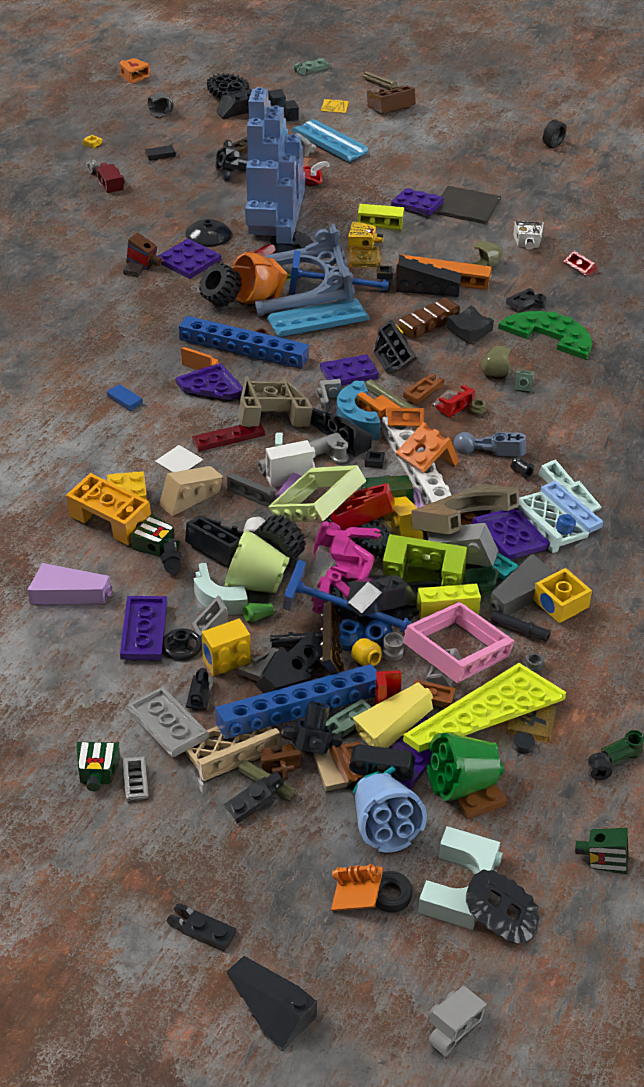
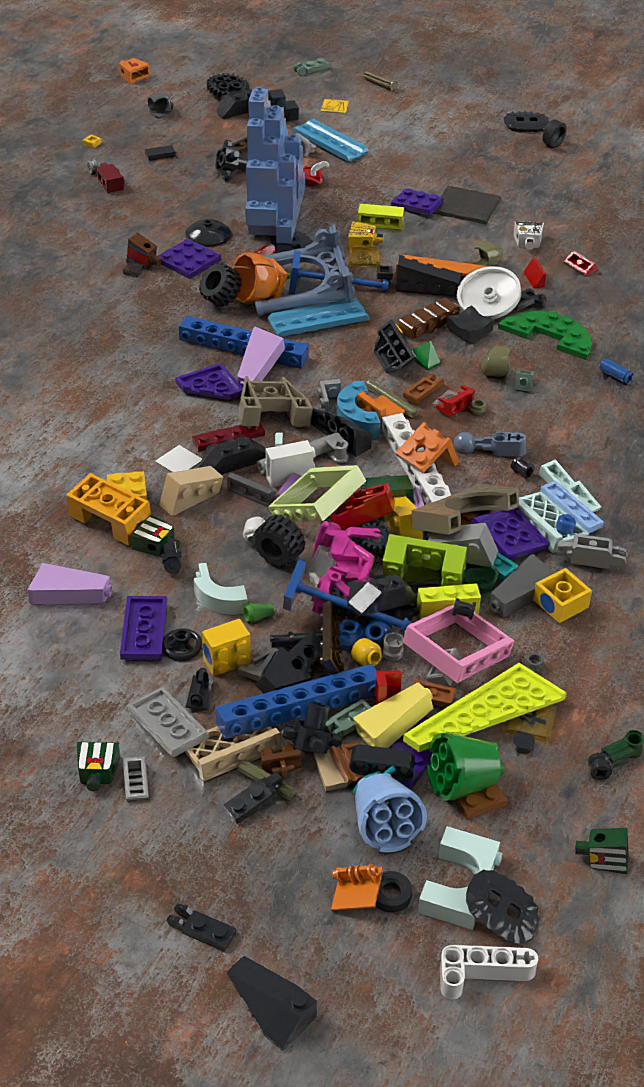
(124, 397): blue tile -> none
(196, 359): orange panel -> none
(212, 616): light grey slope -> none
(213, 538): black wedge -> none
(233, 454): none -> black wedge
(256, 565): yellowish green cone -> none
(260, 355): none -> lavender slope
(350, 369): dark purple plate -> none
(374, 459): black tile -> none
(392, 99): reddish brown wedge -> none
(405, 416): orange panel -> none
(427, 356): none -> green slope
(455, 1018): light grey hinge -> none
(464, 608): none -> black bush
(491, 291): none -> white dish
(517, 965): none -> white beam
(526, 121): none -> black piece
(528, 629): black pin -> none
(535, 274): none -> red slope
(592, 551): none -> light grey hinge
(616, 371): none -> blue piece

